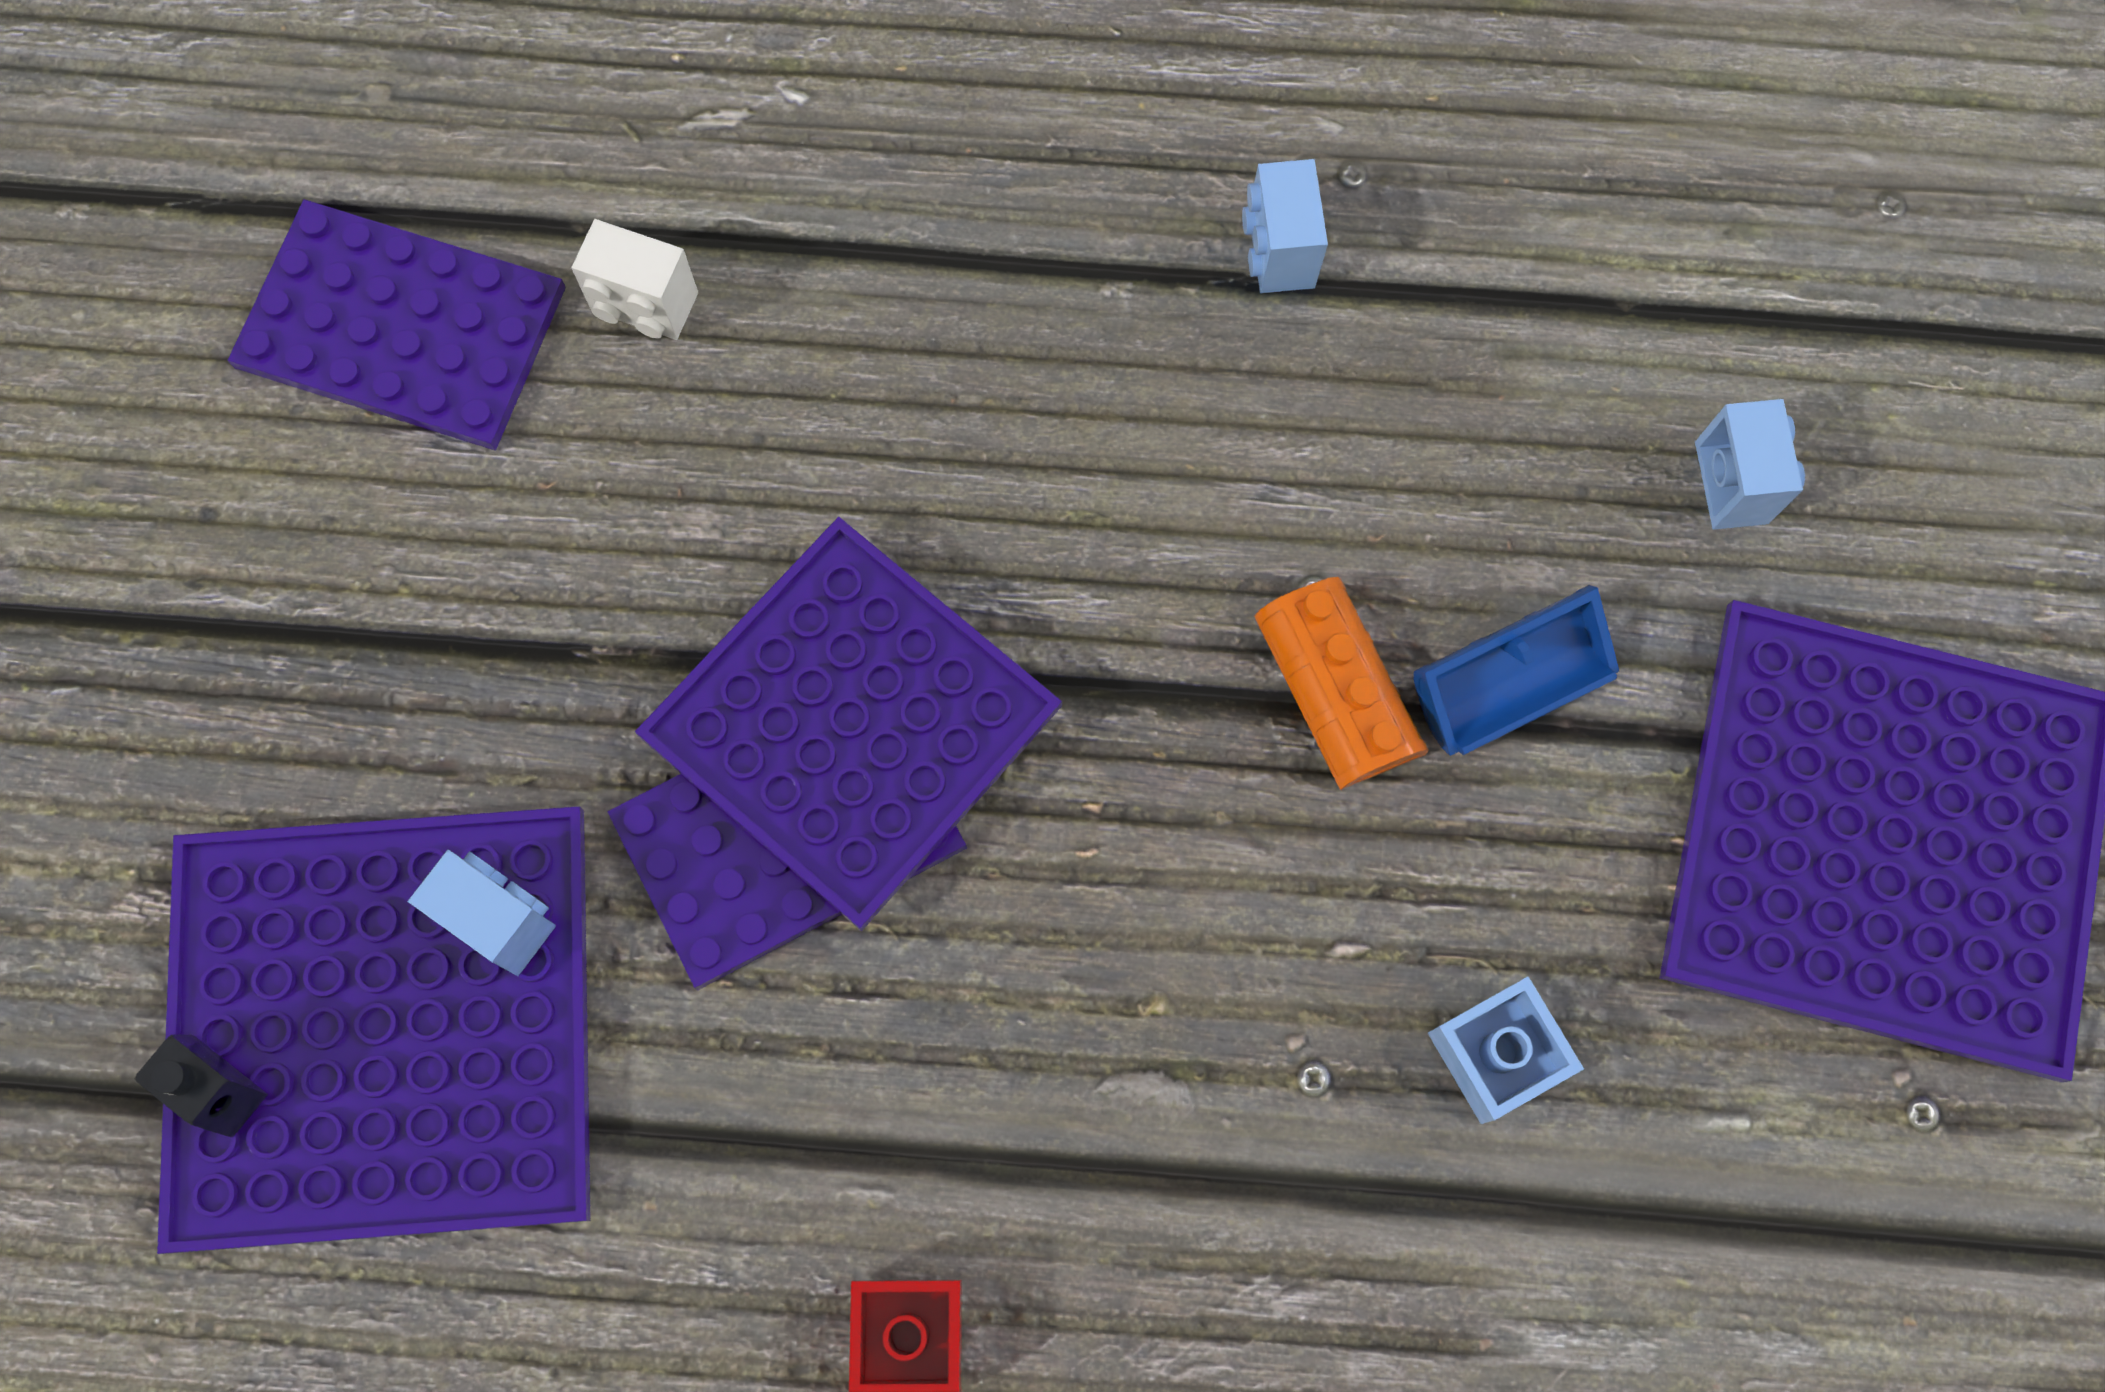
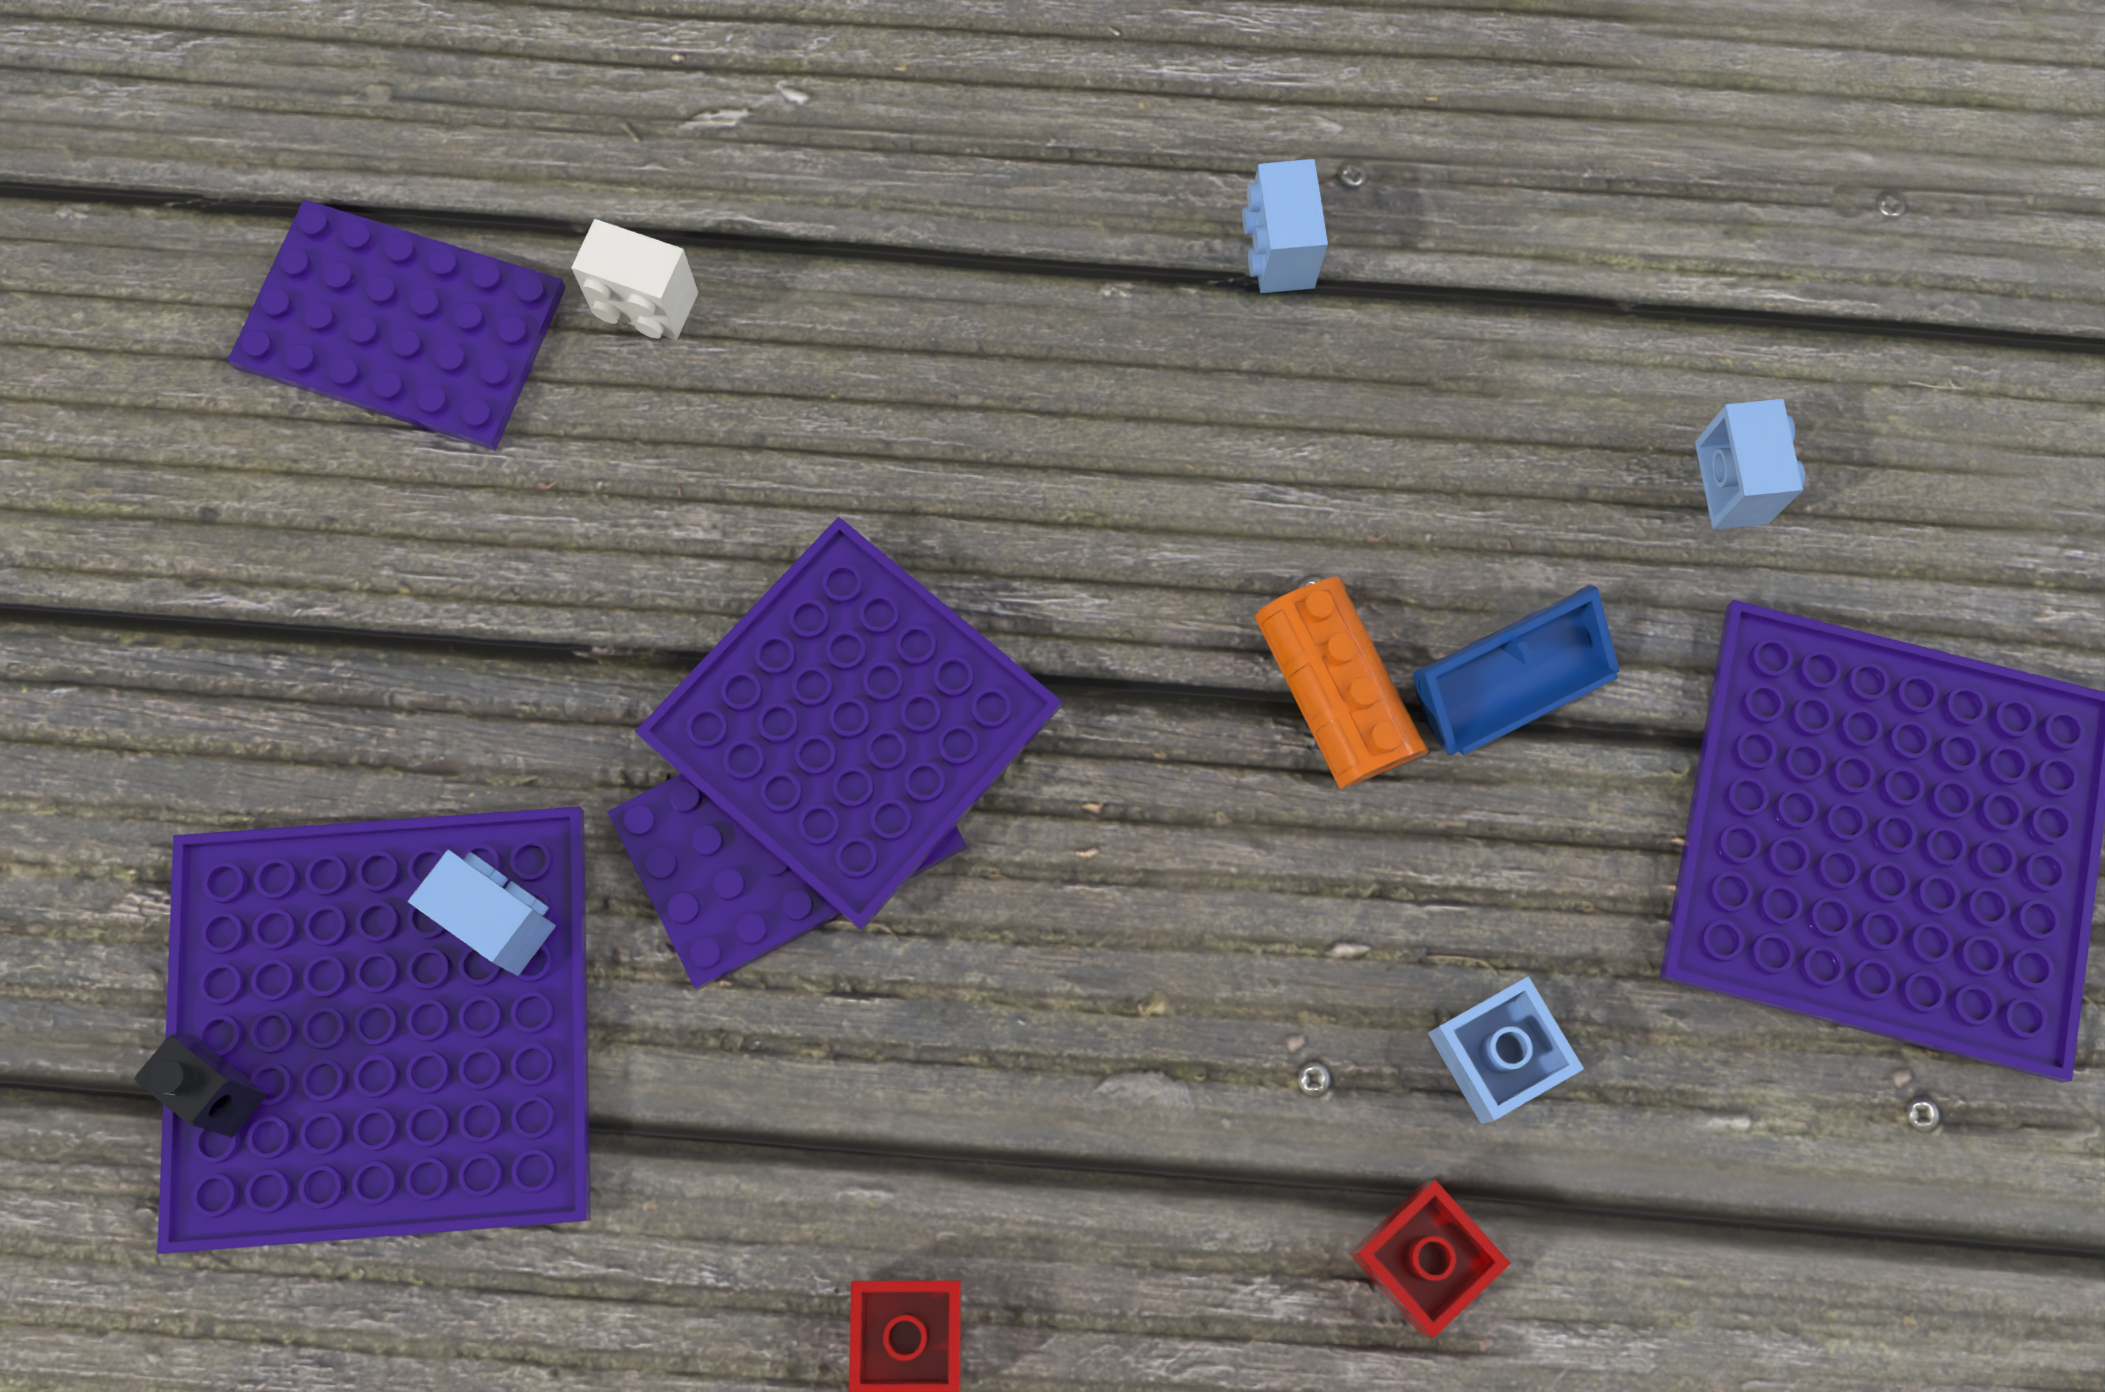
(1429, 1258): none -> red brick

